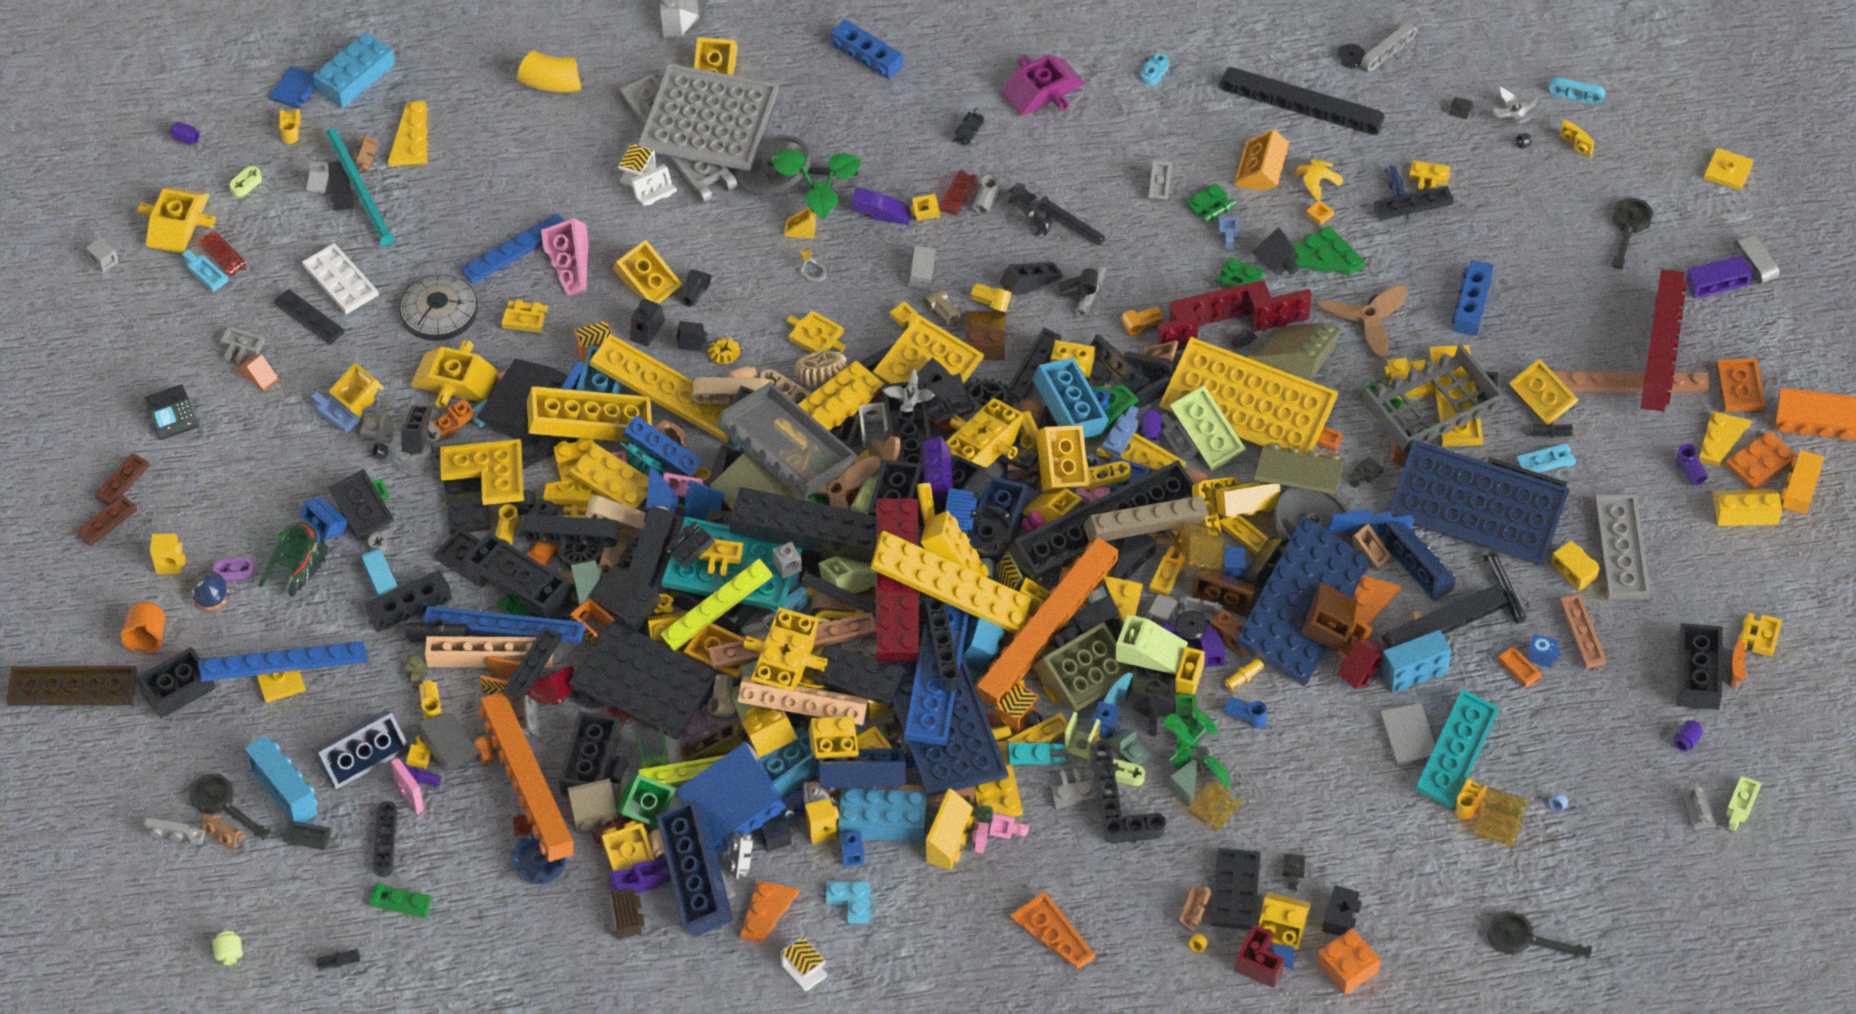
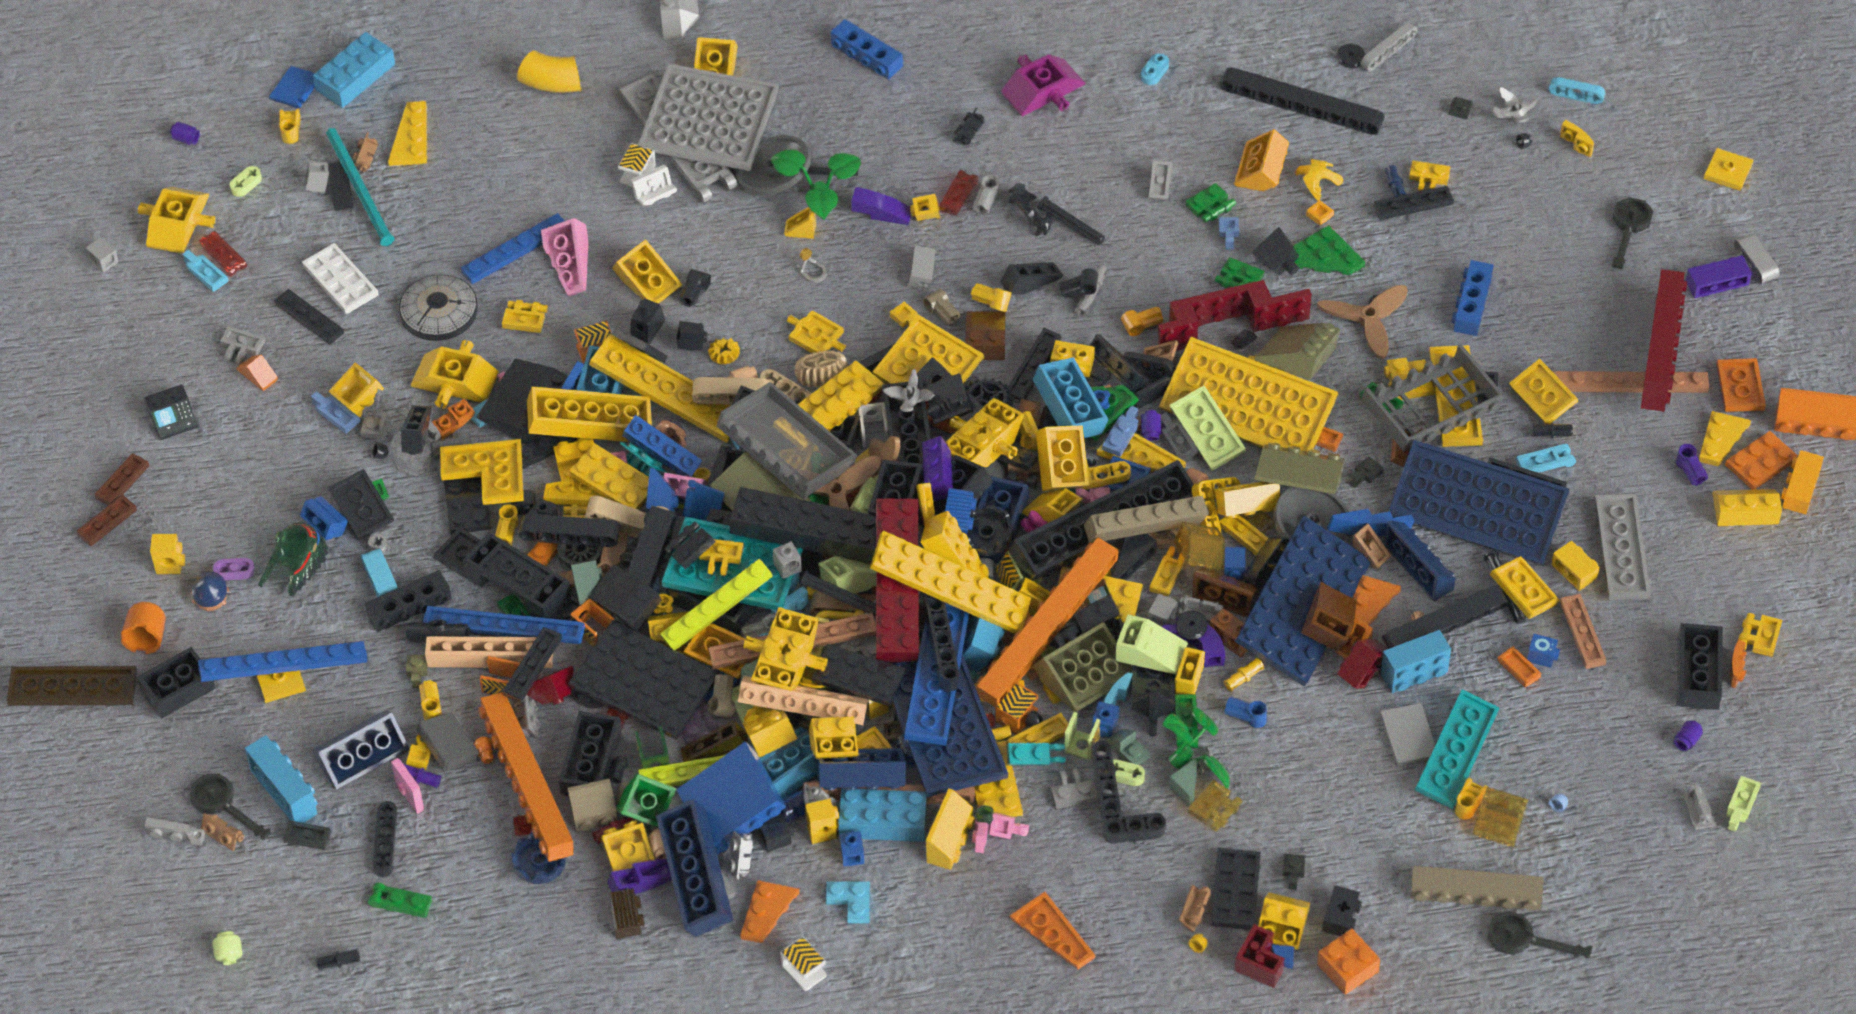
(640, 345): none -> black tile
(1476, 888): none -> dark tan brick
(1524, 587): none -> yellow tile

